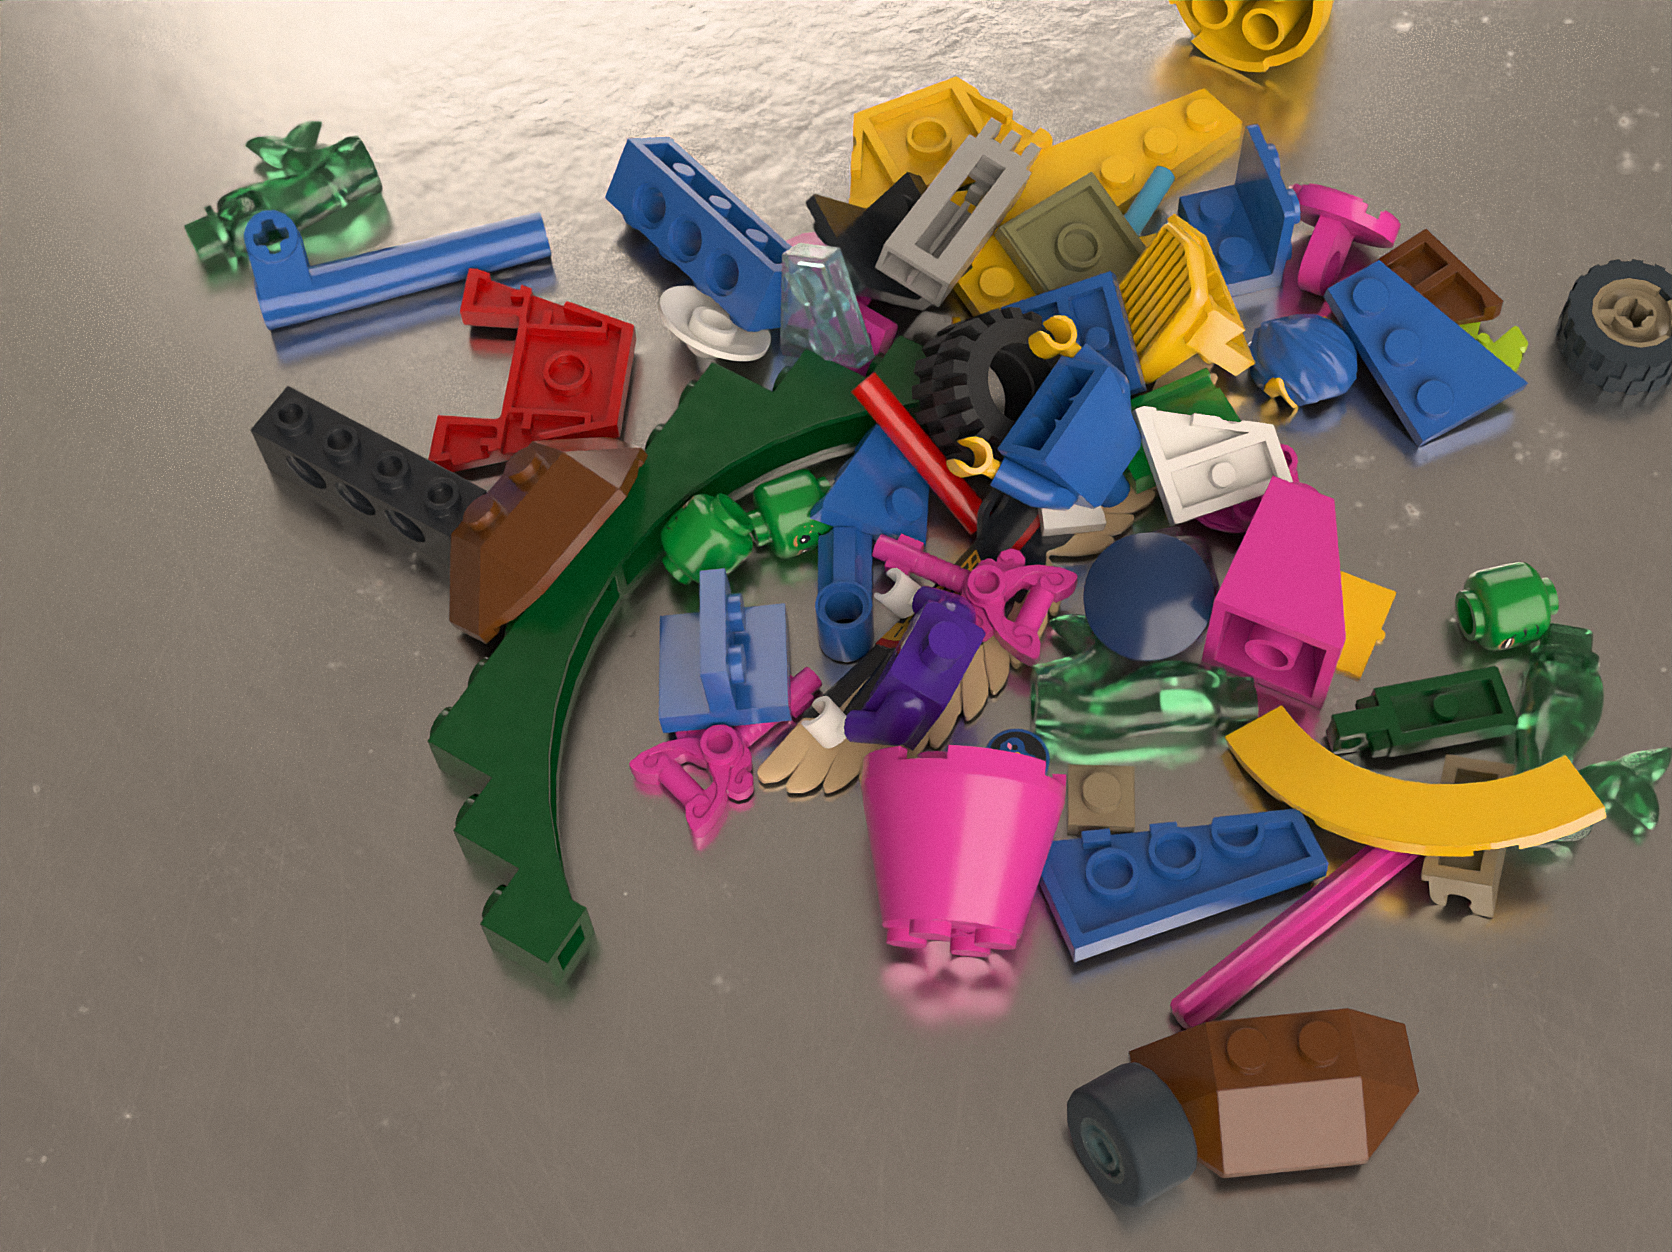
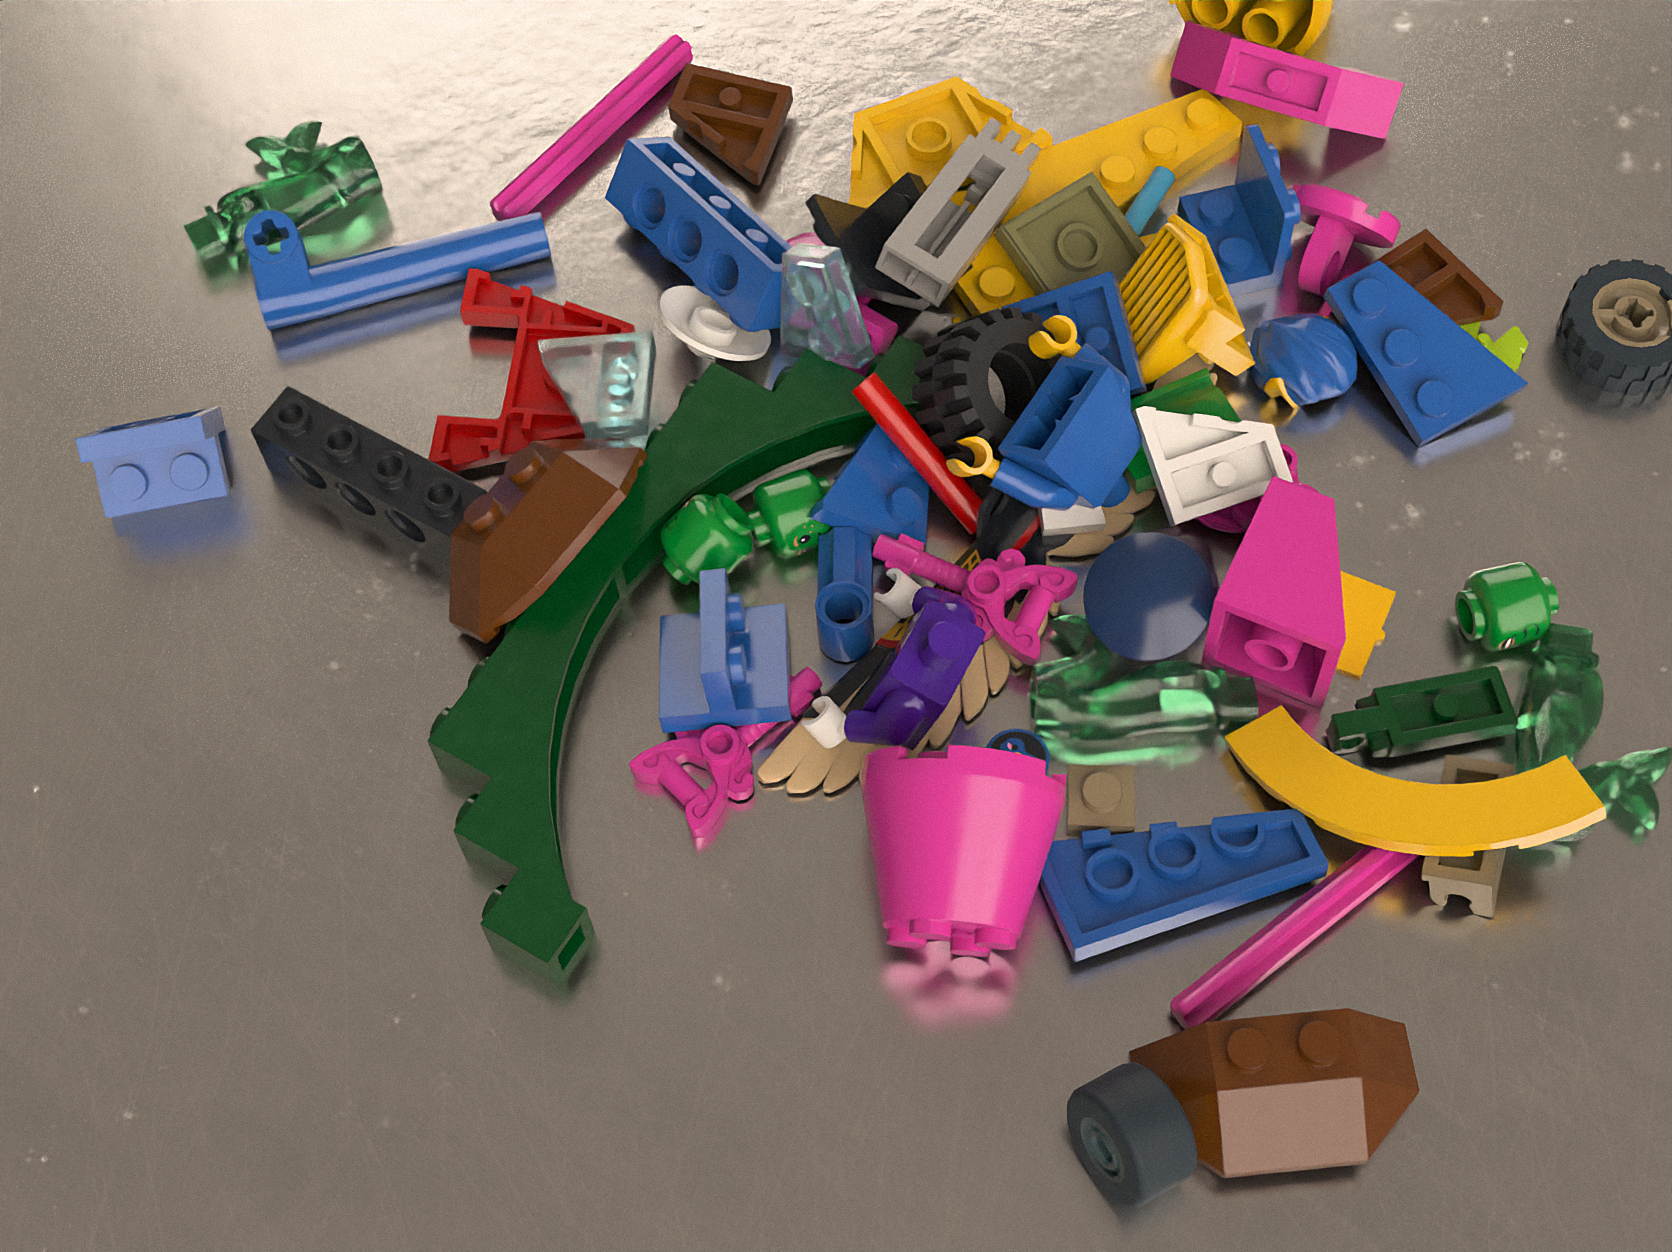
(157, 461): none -> bracket
(592, 129): none -> dark pink axle
(604, 380): none -> clear light blue wing
(732, 116): none -> reddish brown wing
(1286, 81): none -> dark pink slope

